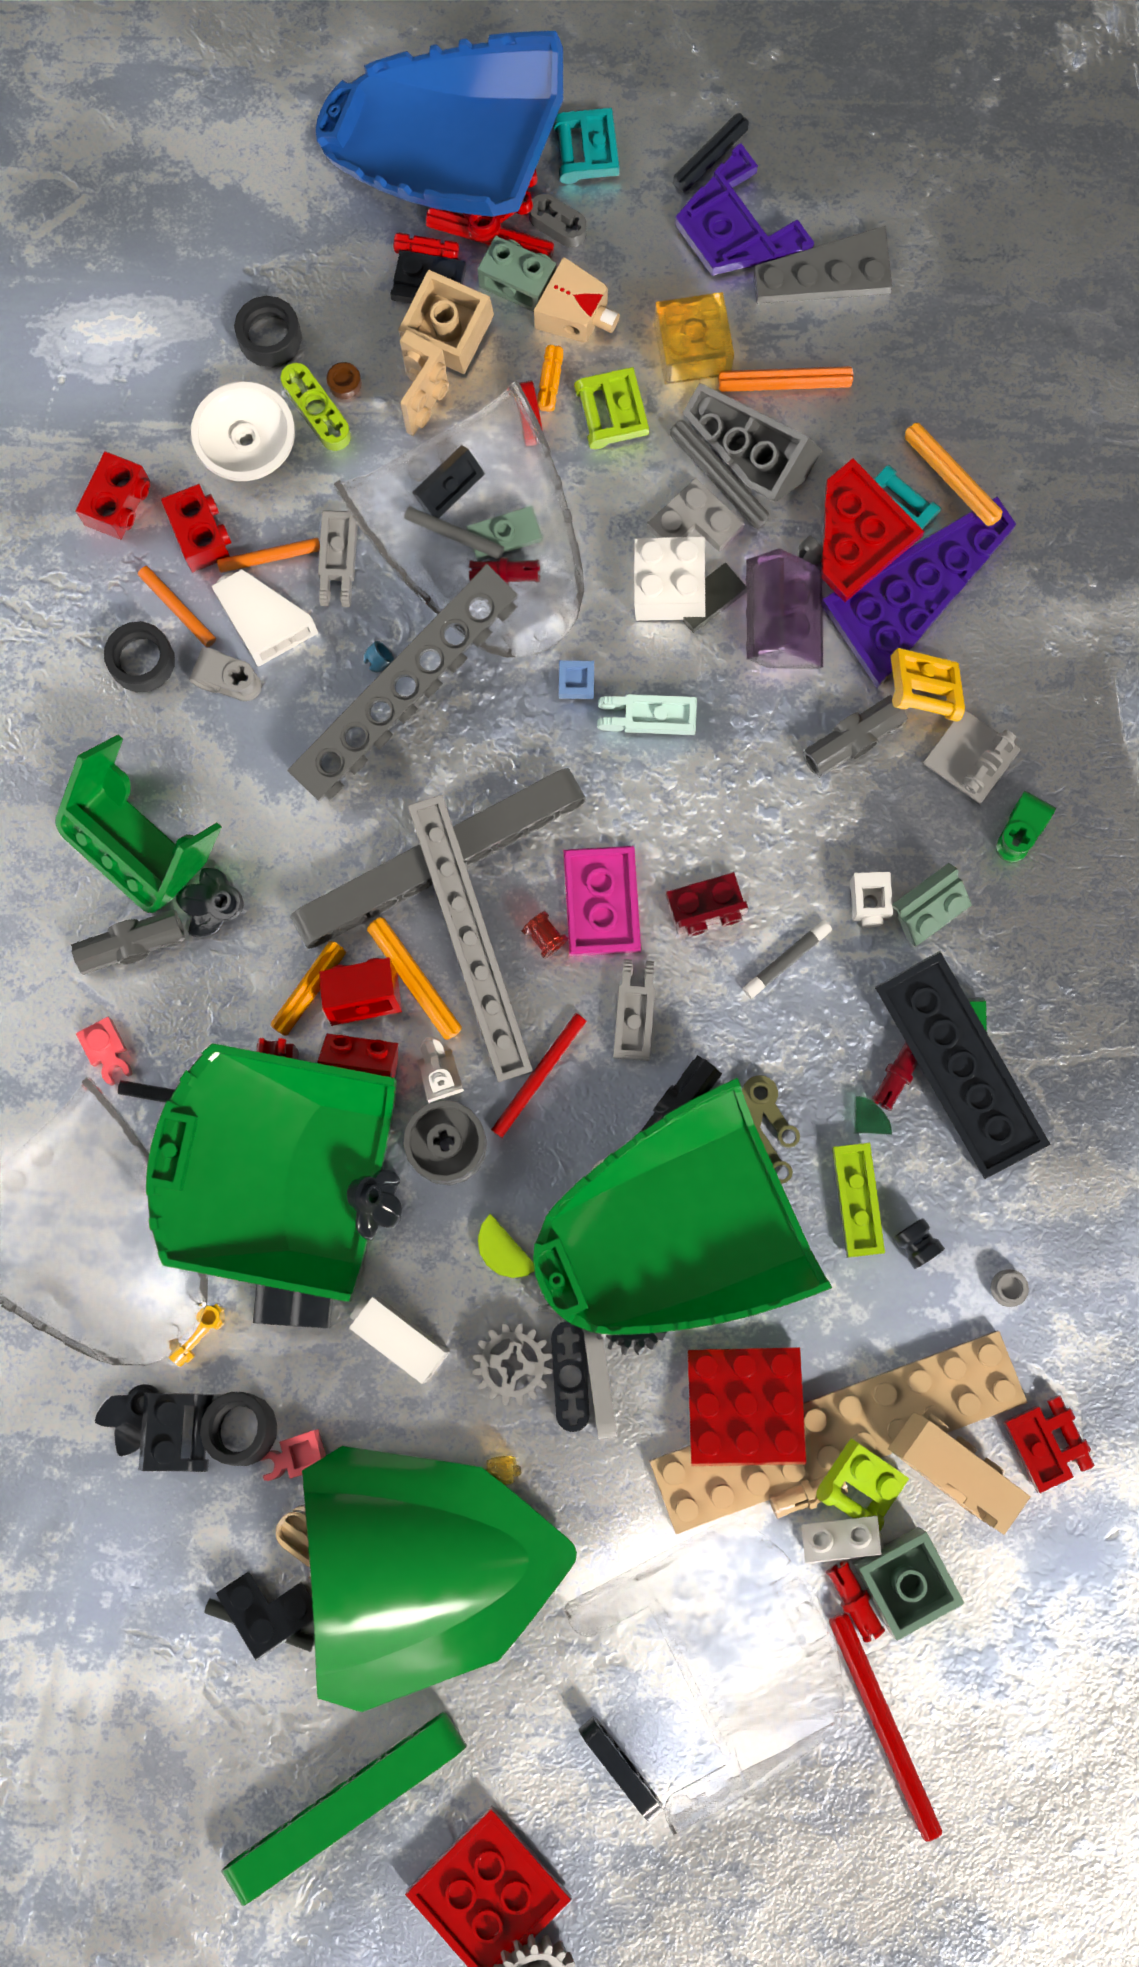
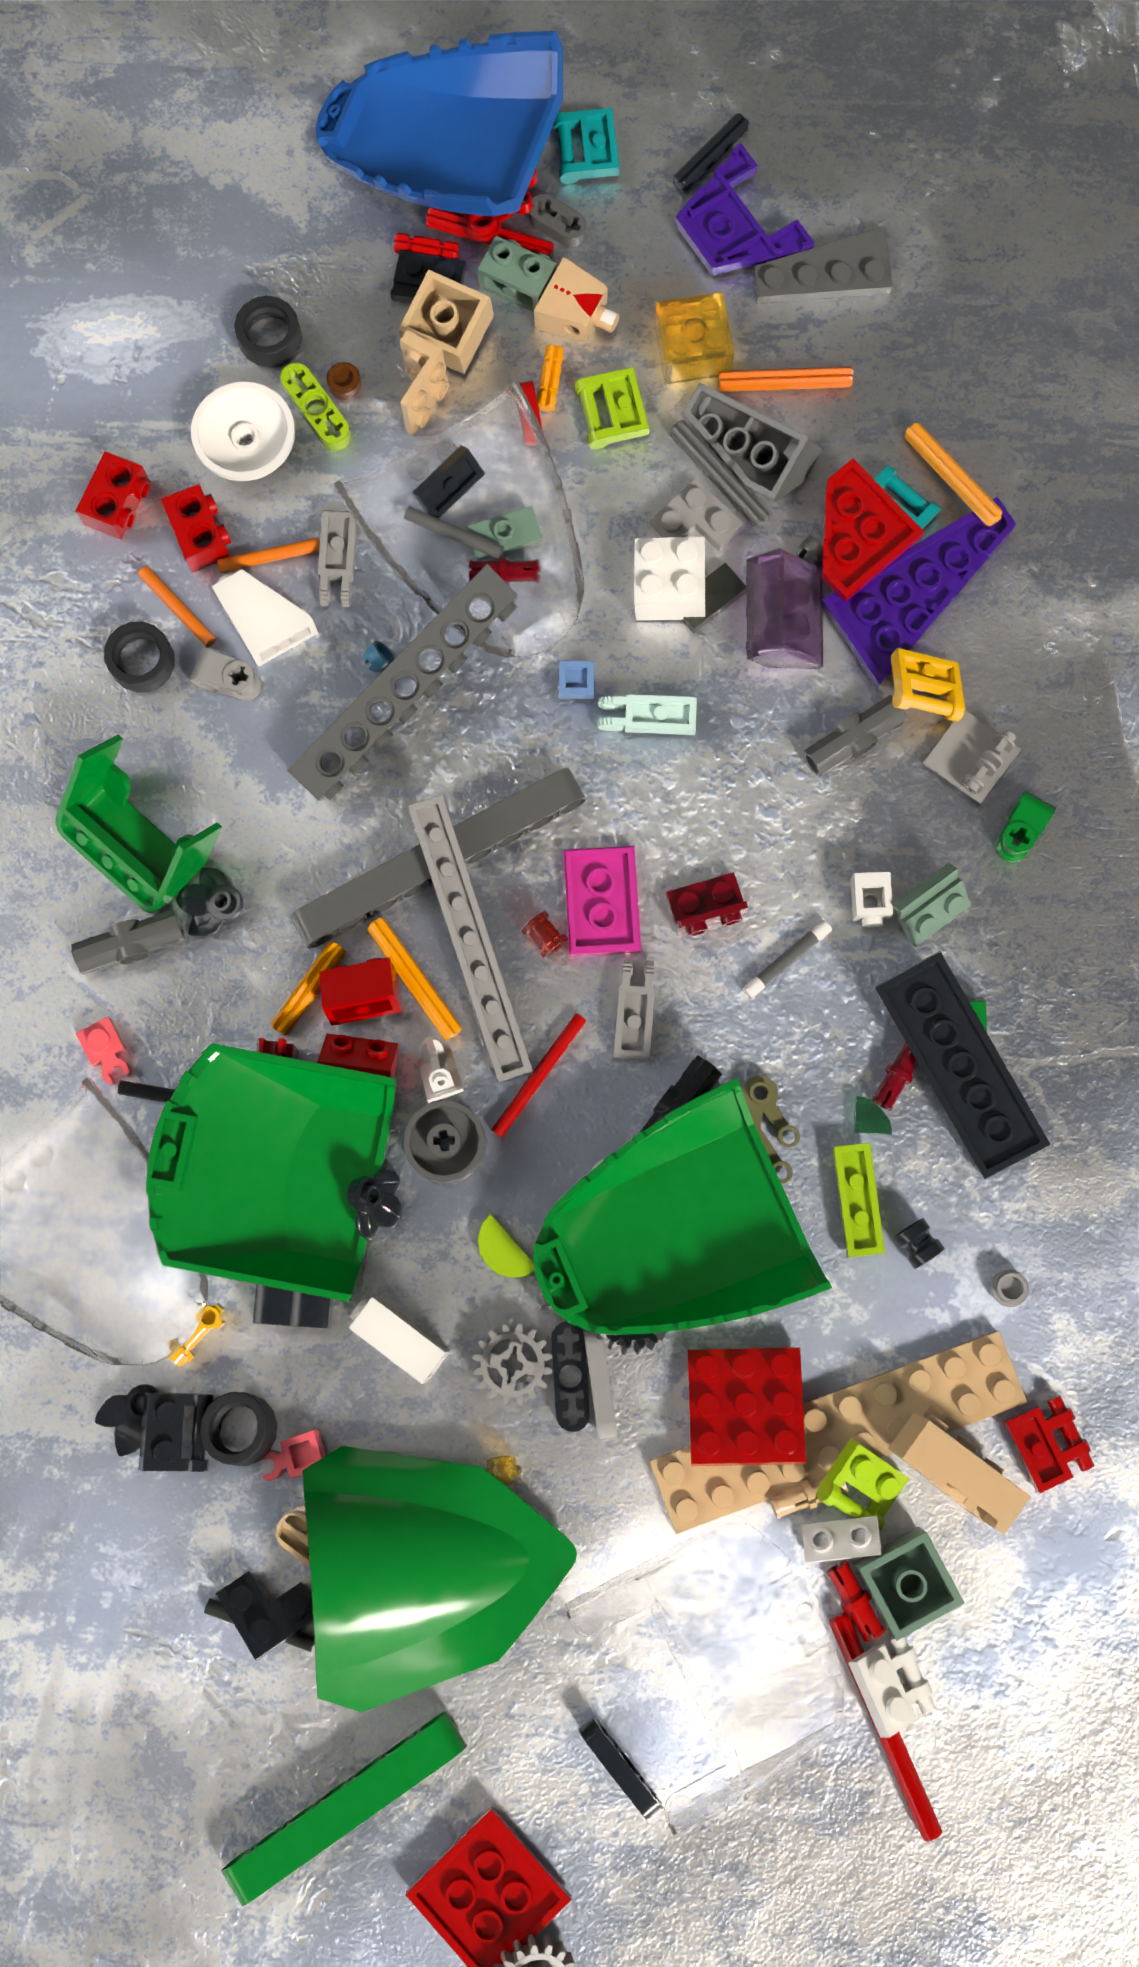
(883, 1690): none -> white plate

